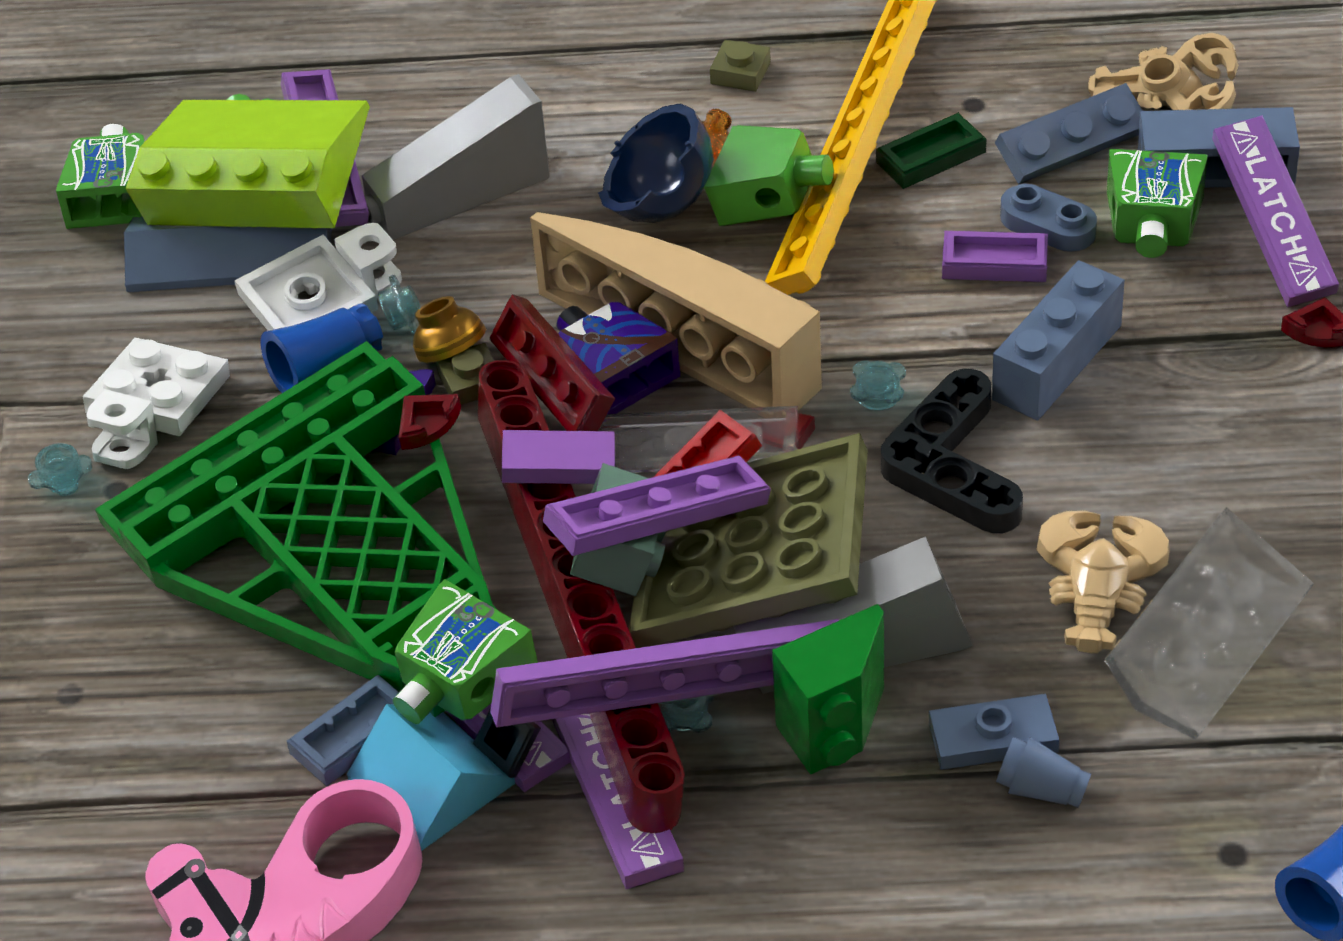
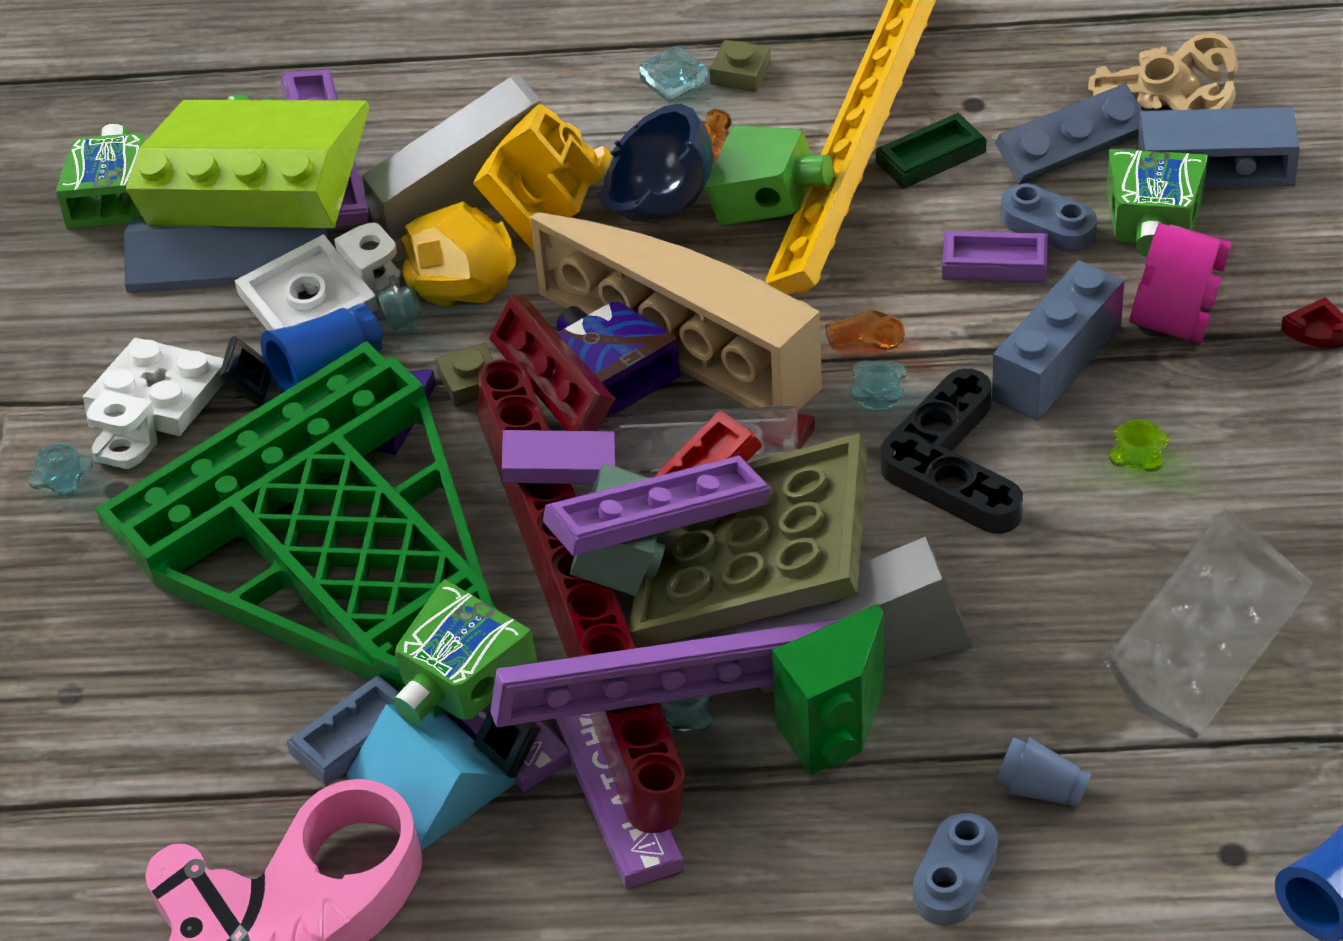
(245, 371): none -> black slope
(427, 418): dark red tile -> none
(445, 330): pearl gold piece -> none
(457, 256): none -> yellow helmet
(541, 170): none -> yellow slope
(673, 74): none -> clear light blue plate
(868, 328): none -> clear orange arm
(959, 864): none -> sand blue plate
(985, 730): sand blue plate -> none
(1099, 573): tan animal -> none
(1139, 445): none -> clear neon green plate
(1179, 282): none -> dark pink brick
(1275, 211): medium lavender tile -> none

